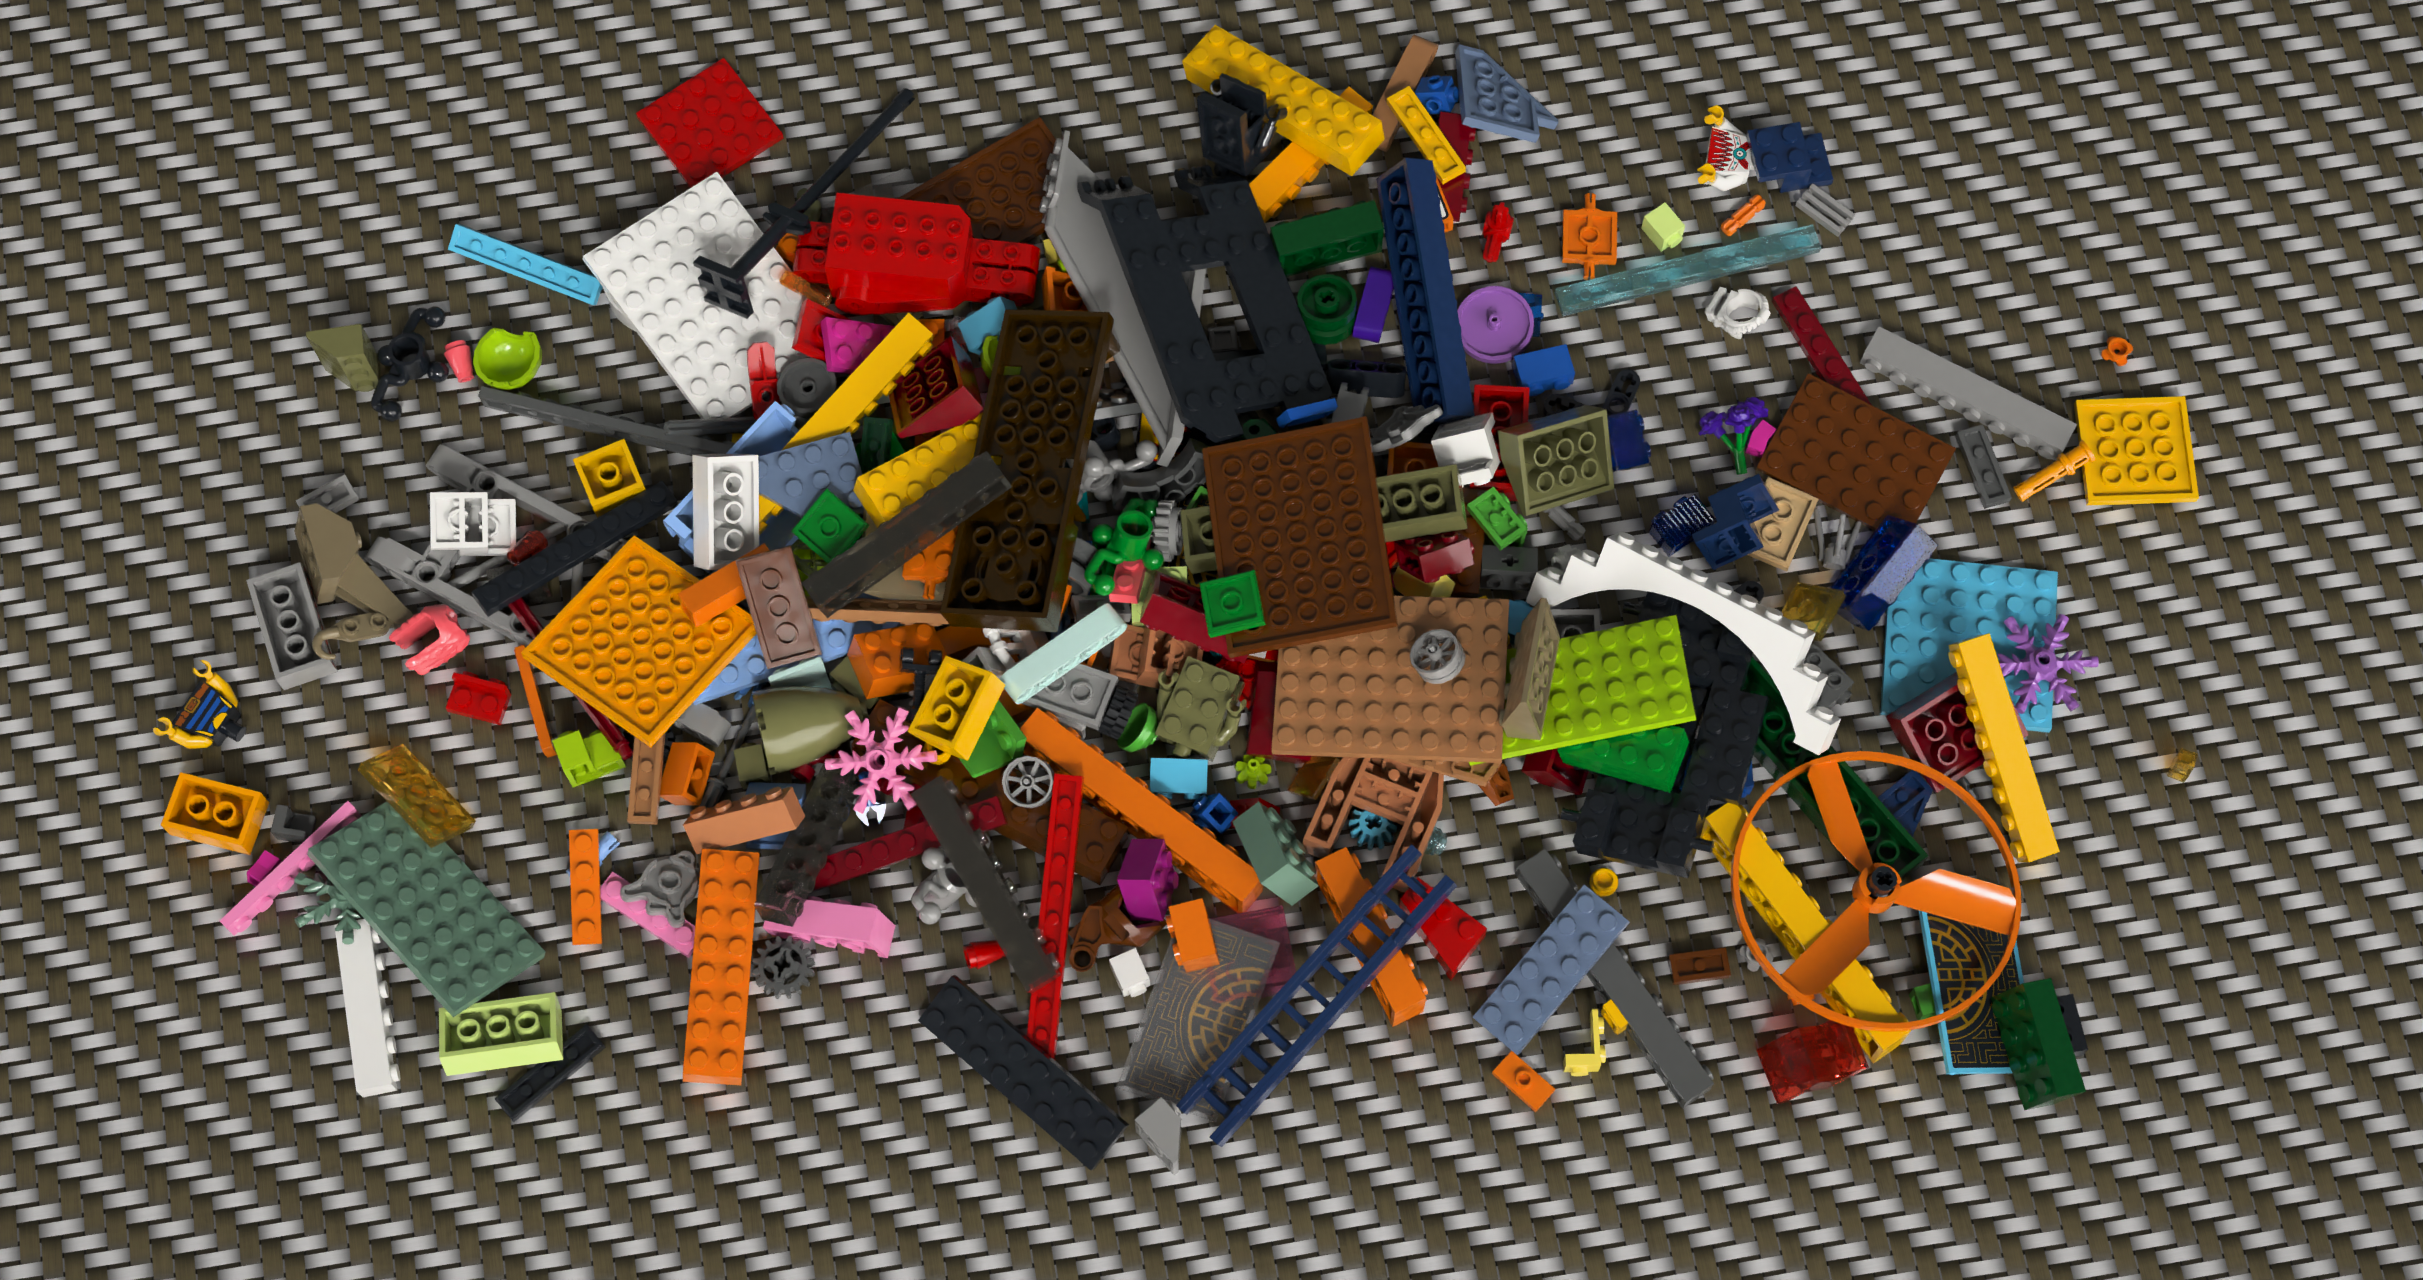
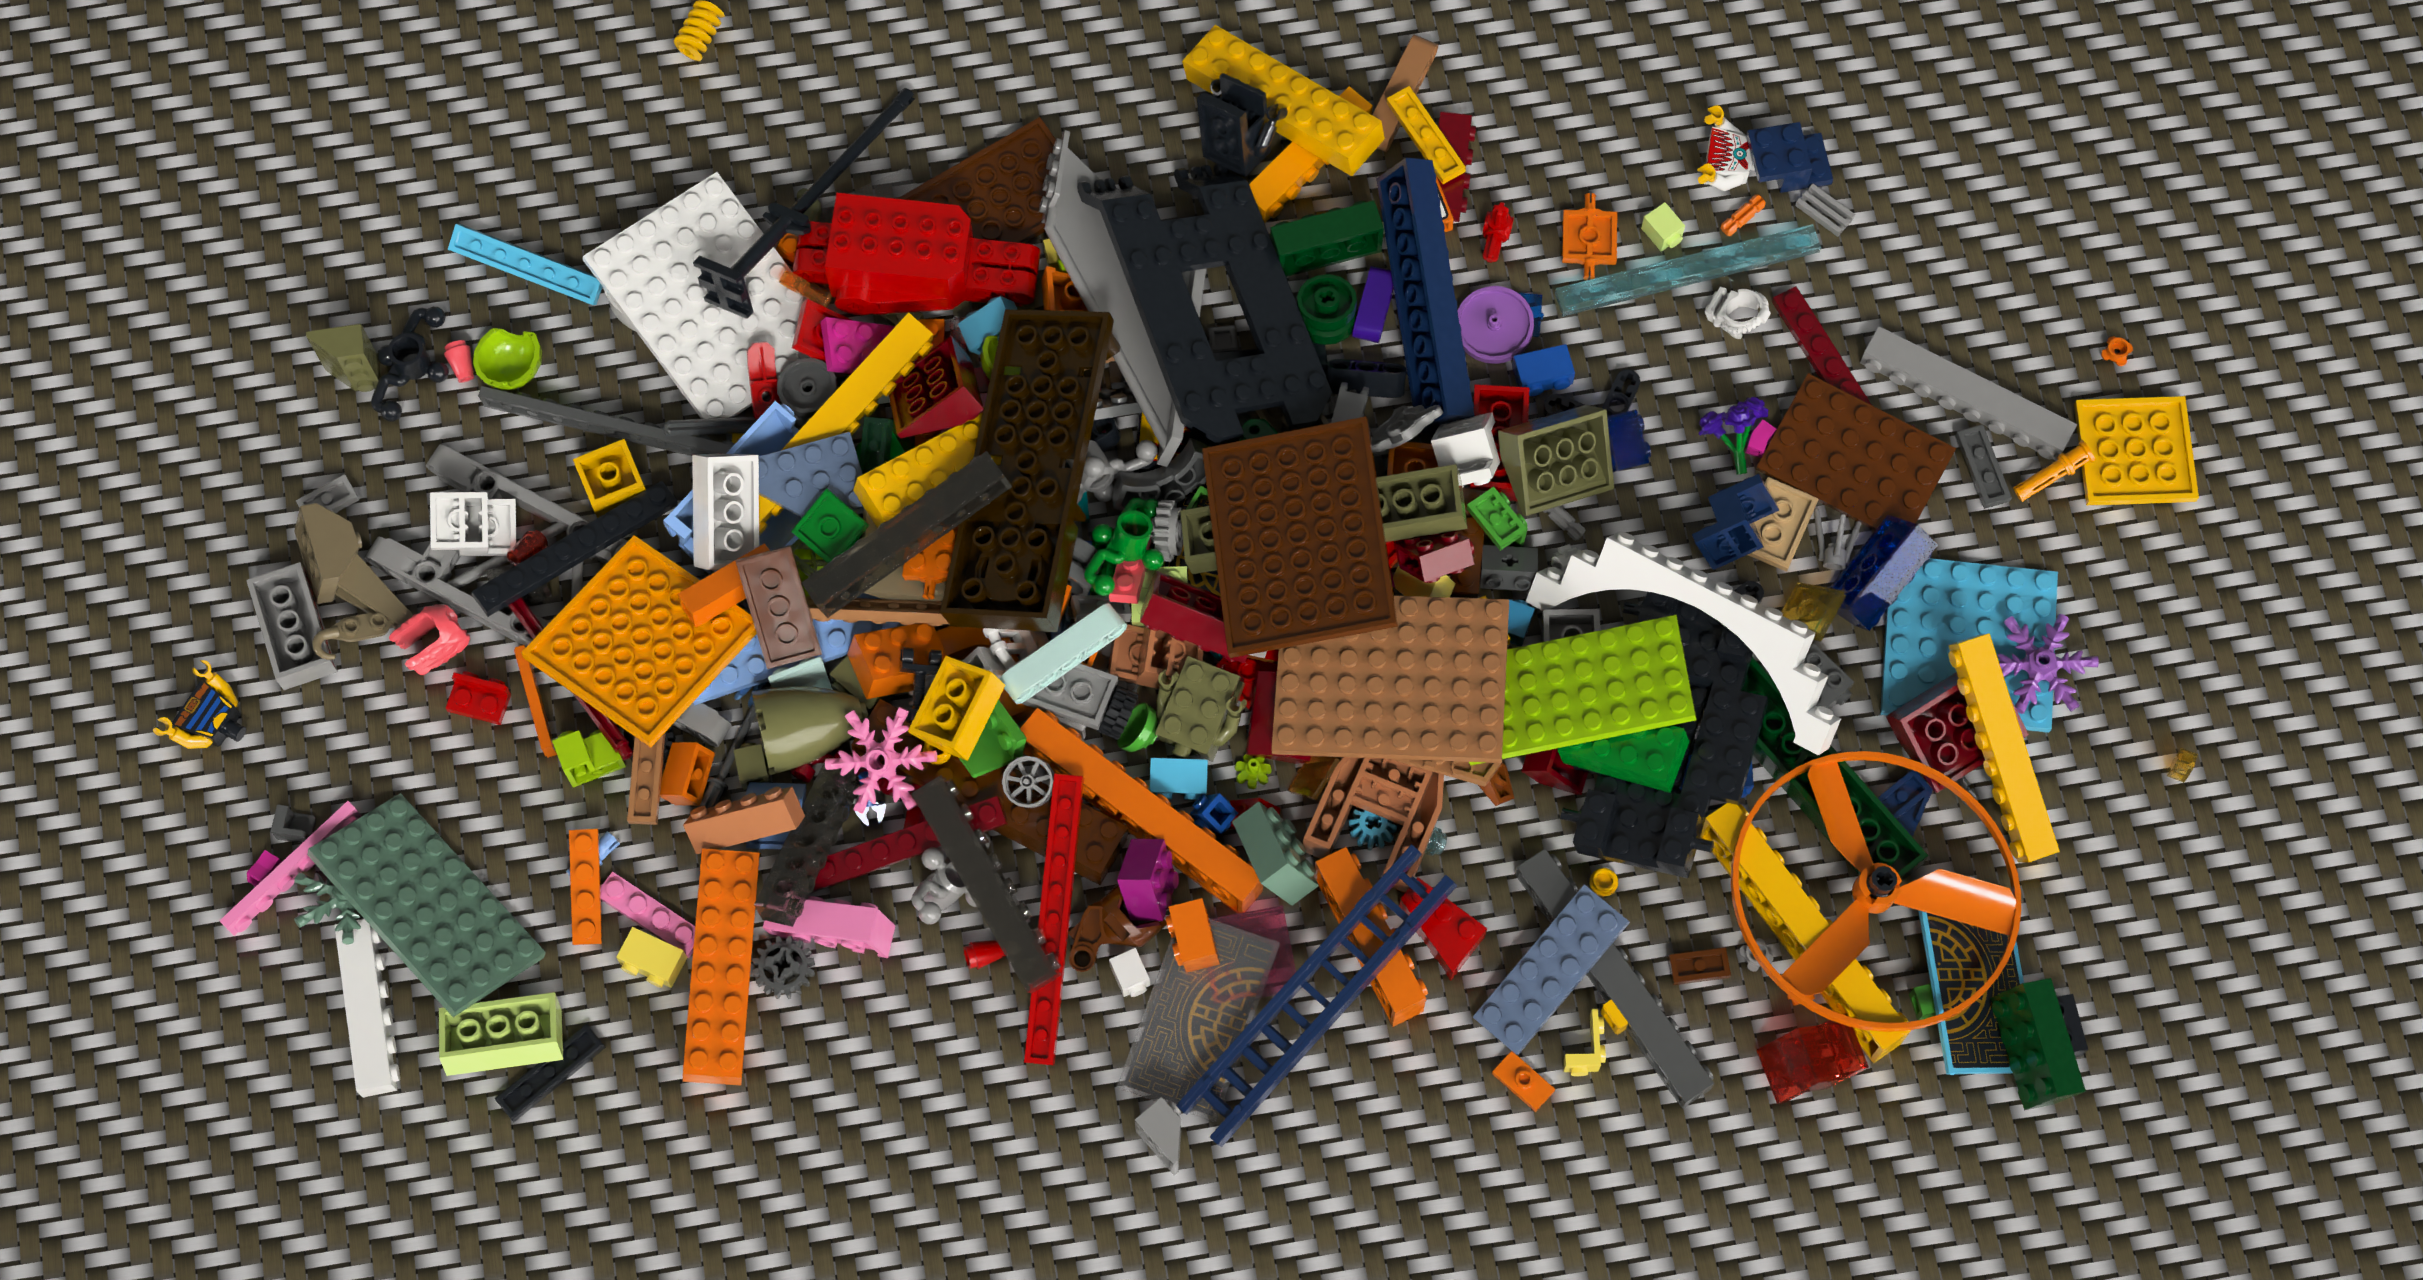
(215, 813): light orange brick -> none
(416, 795): clear yellow plate -> none
(651, 958): none -> light yellow brick
(666, 887): light grey tile -> none
(697, 29): none -> yellow piece
(709, 124): red plate -> none
(1023, 1072): black plate -> none
(1232, 603): green tile -> none
(1307, 413): blue tile -> none
(1437, 94): blue brick -> none
(1438, 657): light grey wheel -> none
(1495, 99): sand blue wing -> none
(1531, 674): dark tan slope -> none
(1675, 528): clear blue brick -> none

